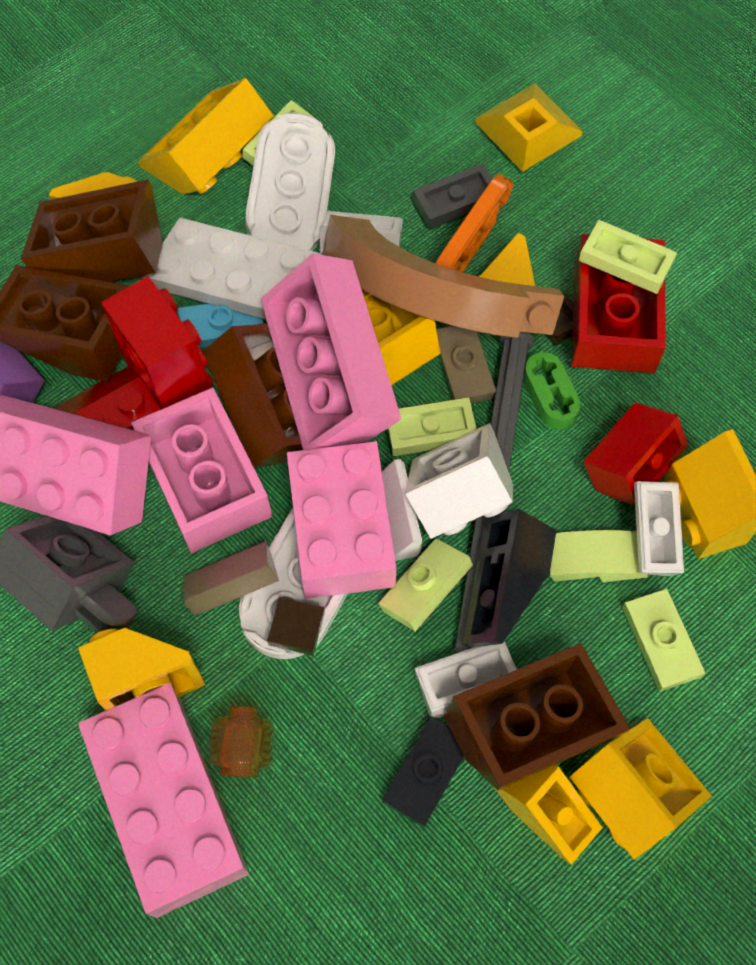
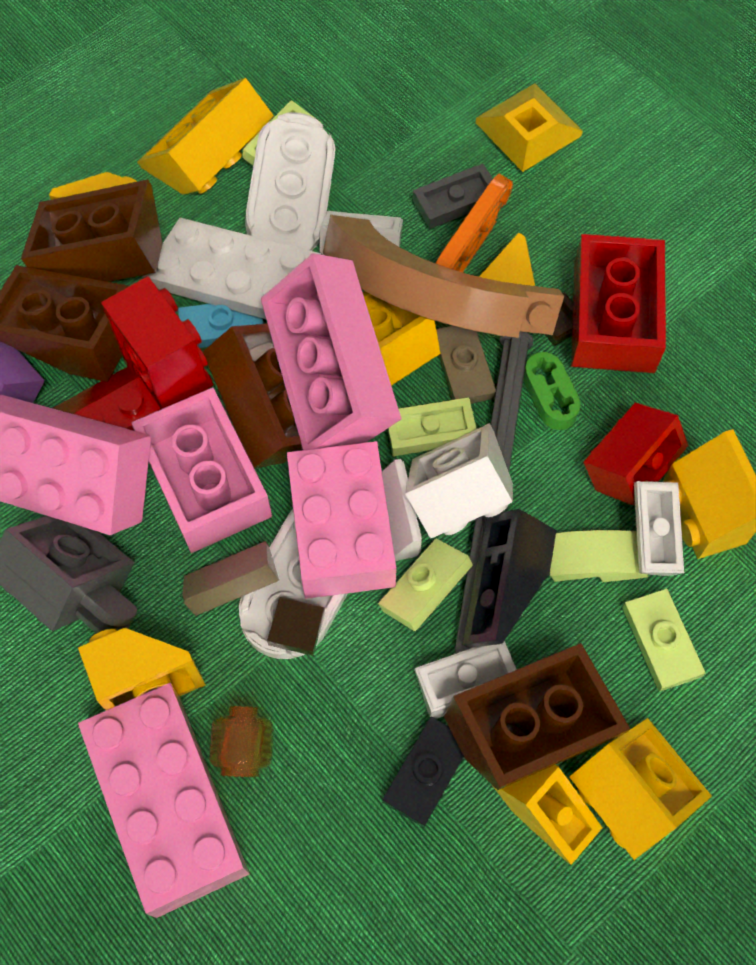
(627, 256): yellowish green plate -> none

